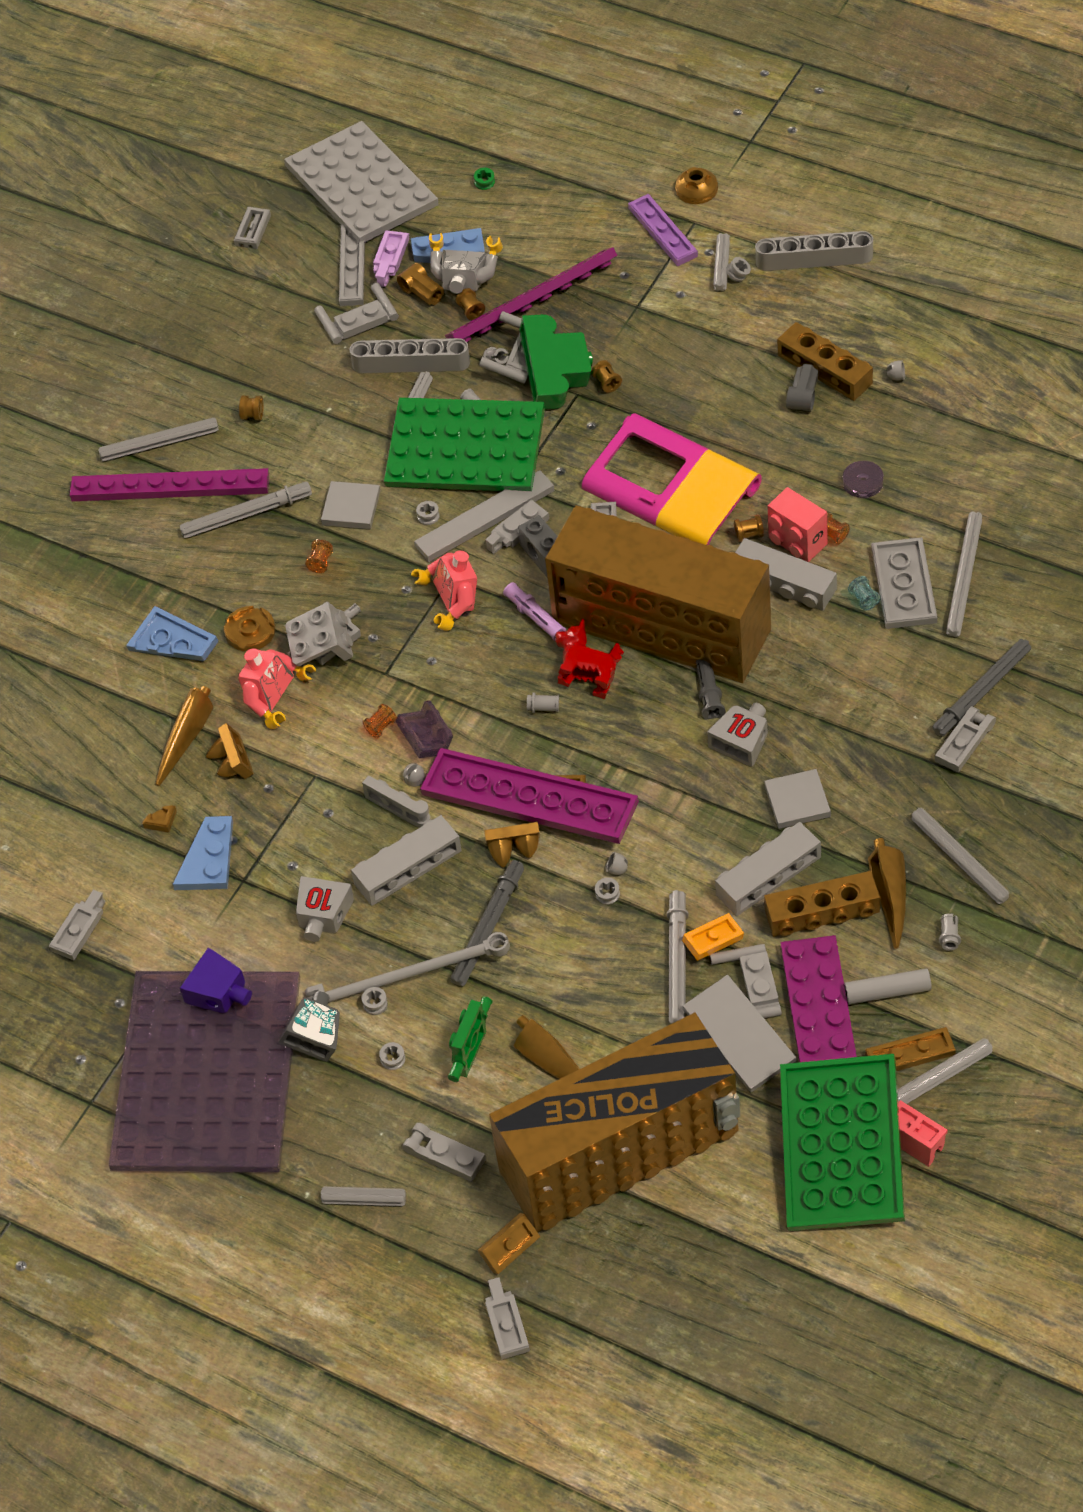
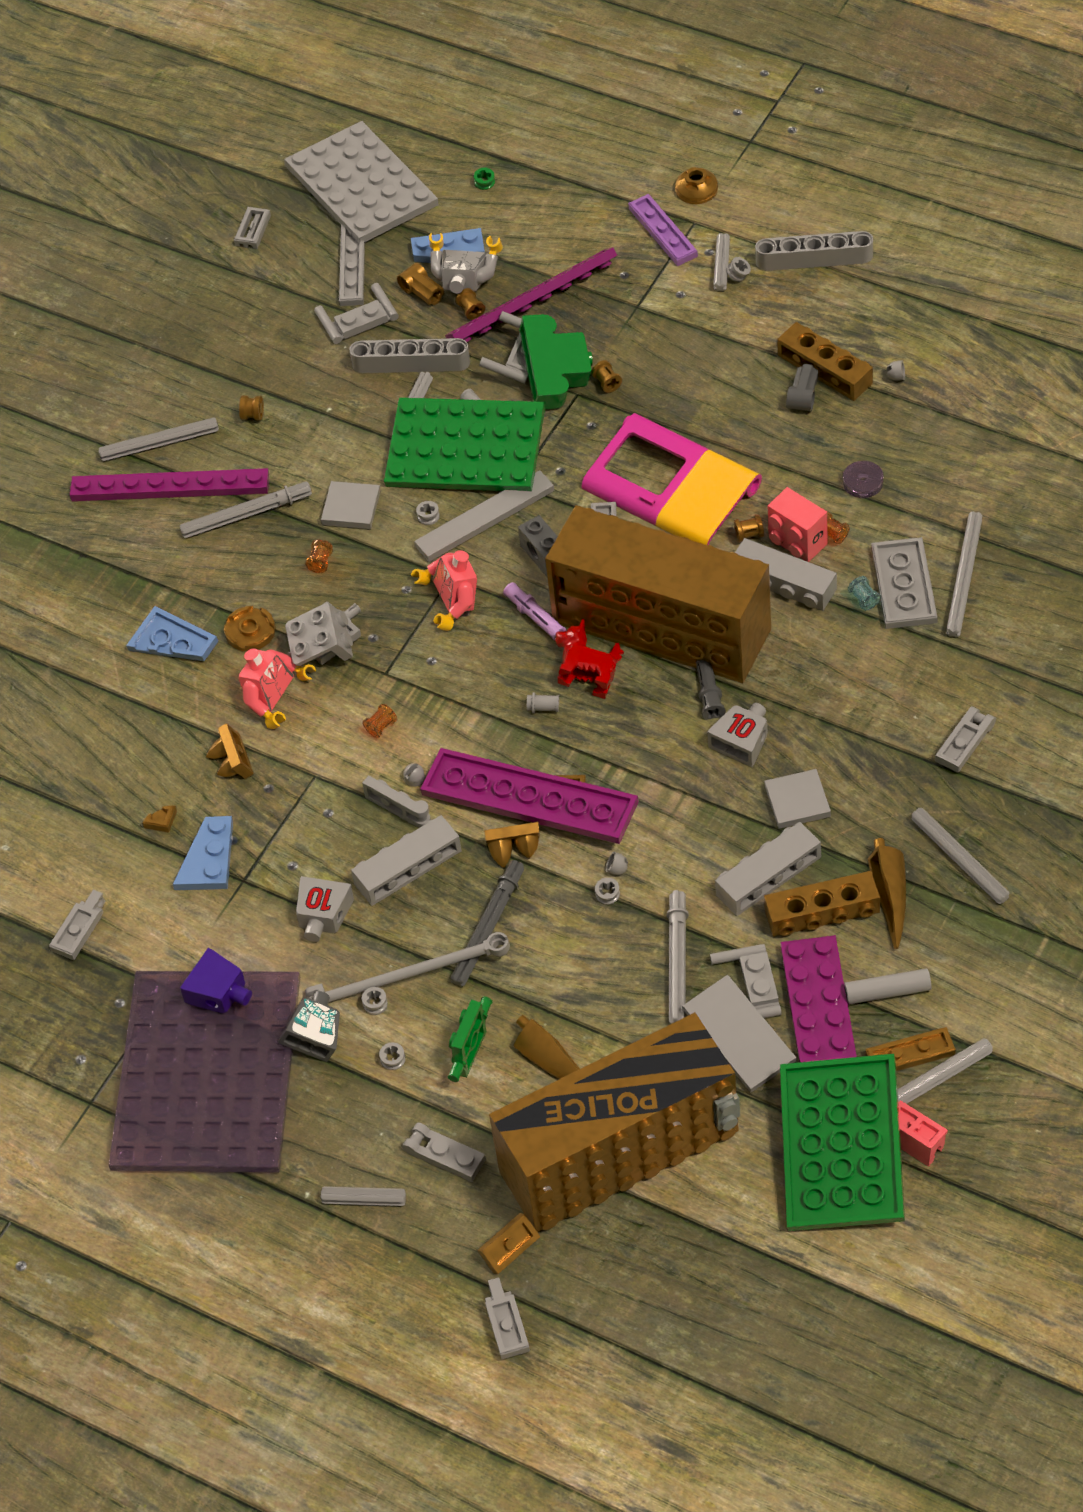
(186, 727): pearl gold piece -> none
(389, 255): lavender hinge -> none
(425, 730): bracket -> none
(497, 353): light grey pin -> none
(507, 532): light grey hinge -> none
(713, 936): light orange plate -> none
(949, 929): light grey pin -> none
(953, 715): dark grey axle -> none

